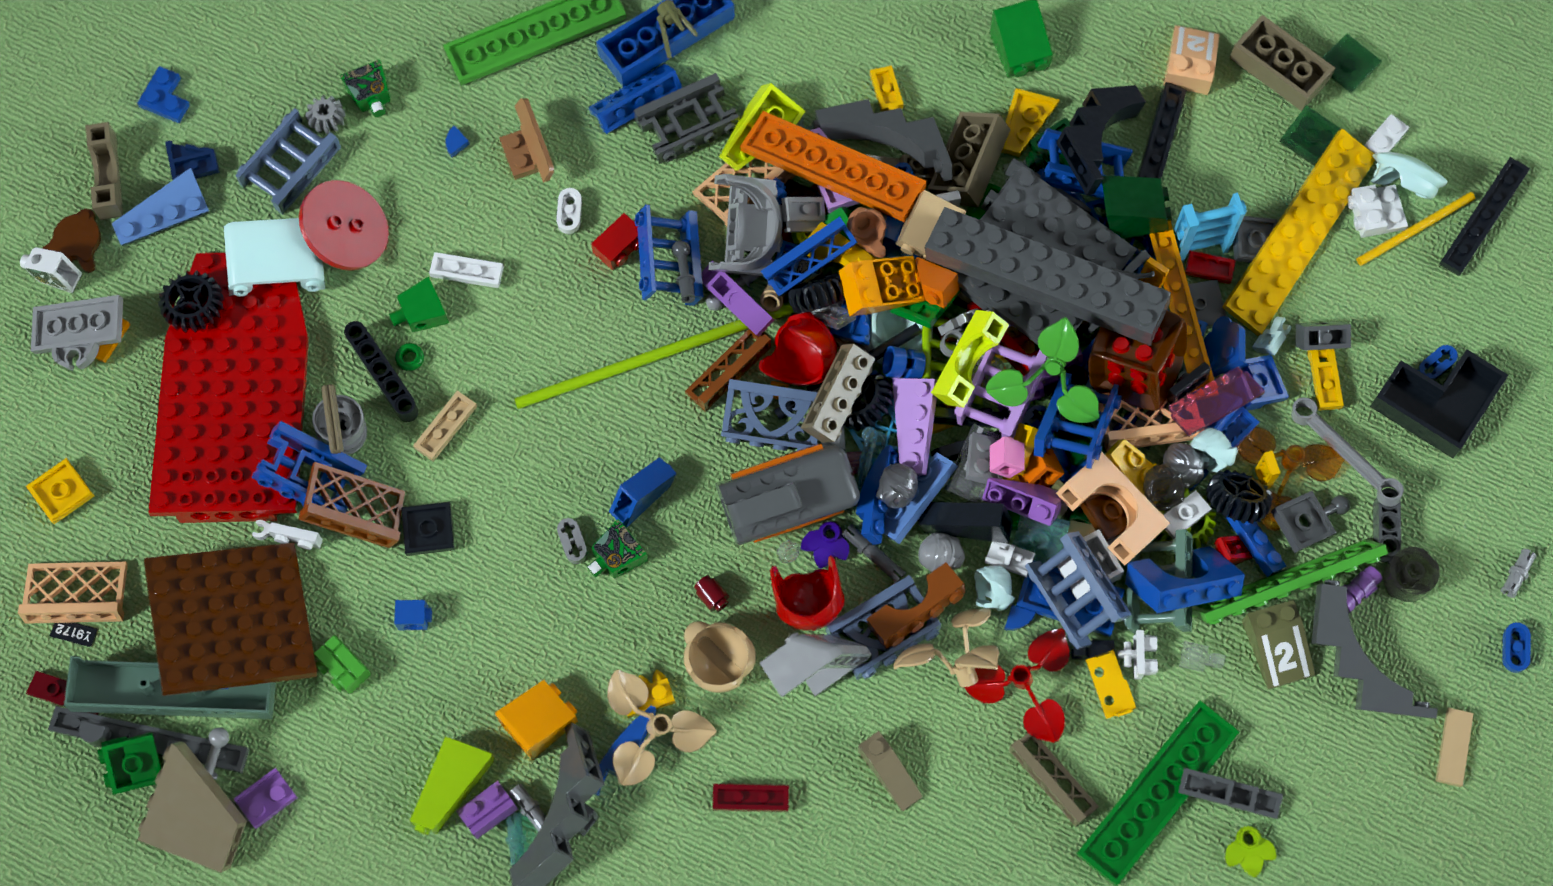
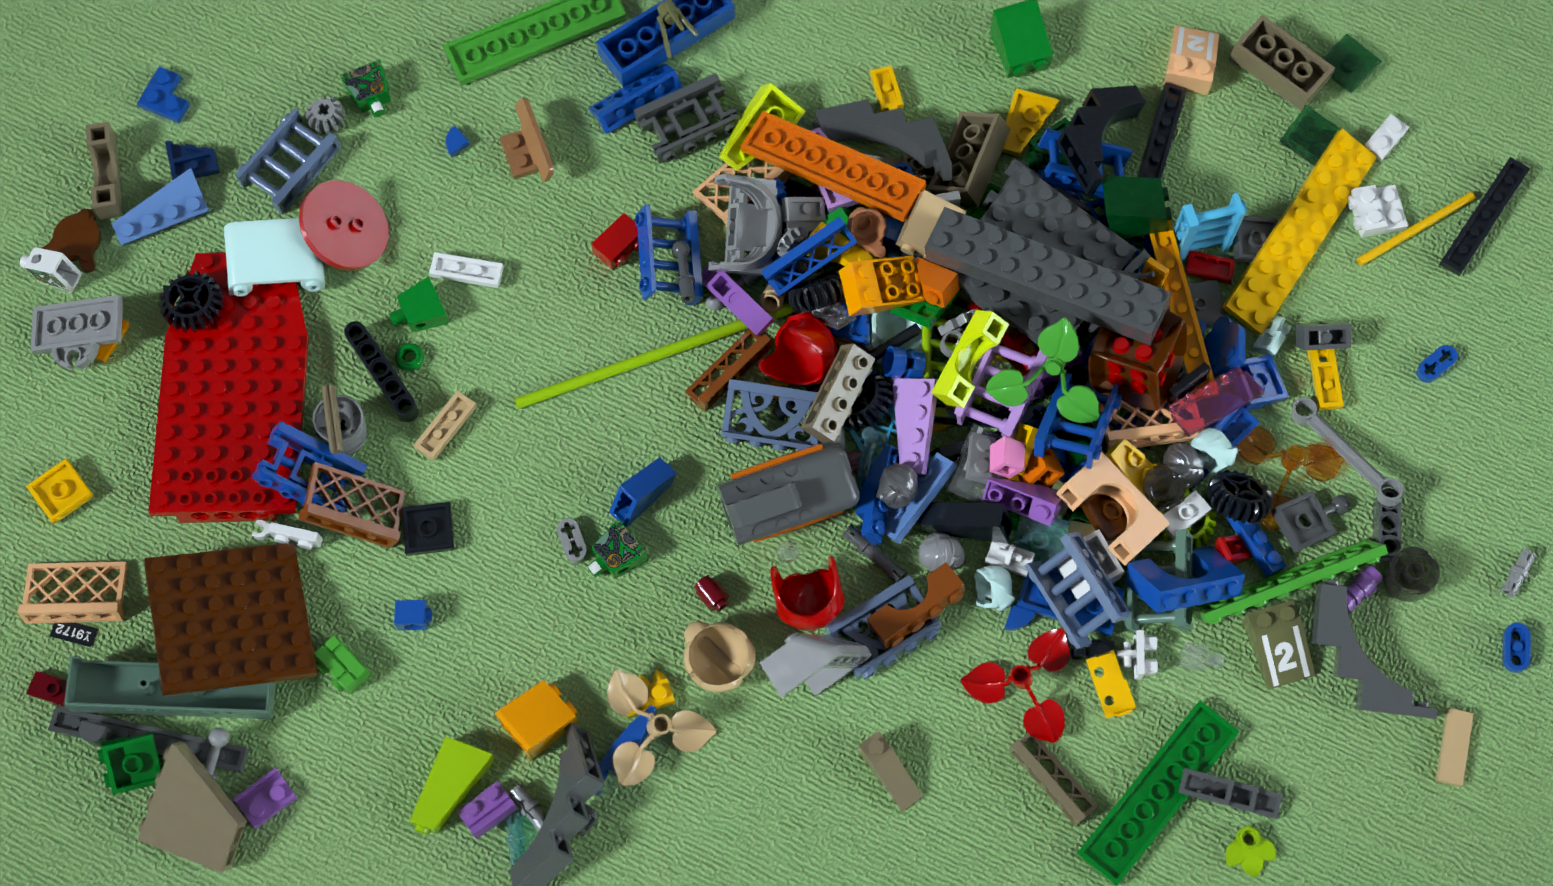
(569, 212): white plate -> none
(750, 798): dark red plate -> none
(792, 239): none -> light grey gear
(823, 547): dark purple plate -> none
(965, 665): tan plant -> none
(1267, 469): yellow plate -> none
(1413, 173): light aqua piece -> none
(1438, 412): black piece -> none

